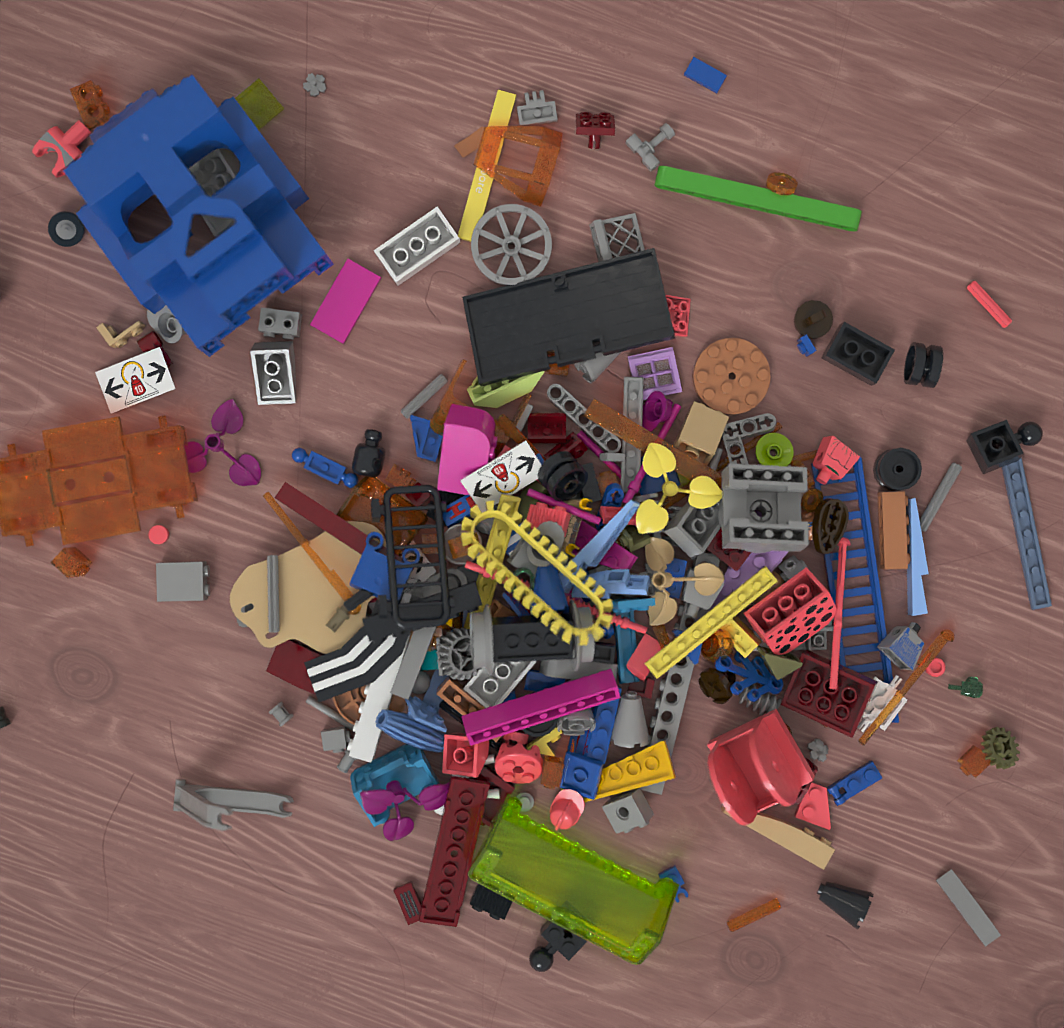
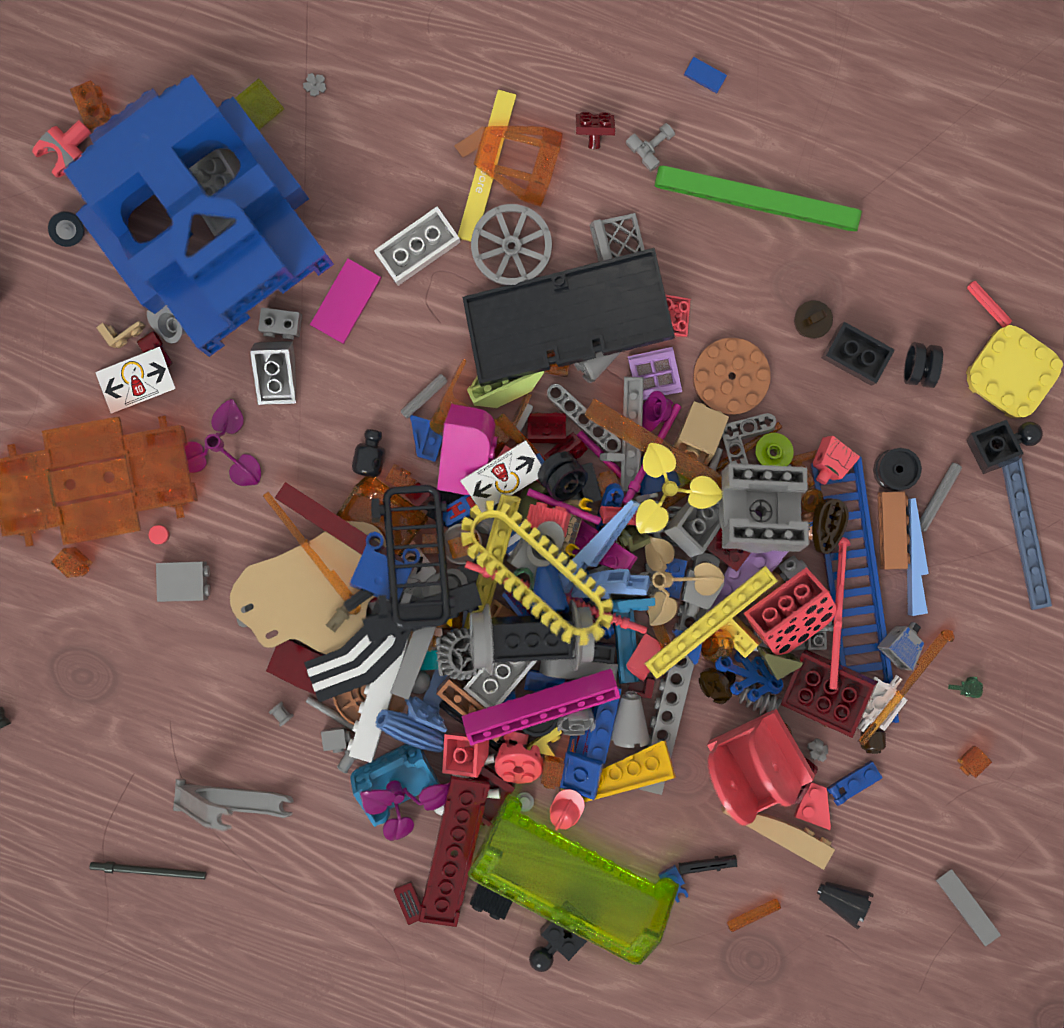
(111, 867): none -> pearl dark grey bar
(273, 593): light grey axle -> none
(325, 467): blue plate -> none
(536, 110): light grey hinge -> none
(628, 811): light grey brick -> none
(716, 863): none -> black pin
(781, 183): clear orange piece -> none
(805, 346): blue plate -> none
(876, 742): none -> dark brown head
(936, 667): coral tile -> none
(1000, 748): olive gear -> none
(1014, 371): none -> light yellow plate

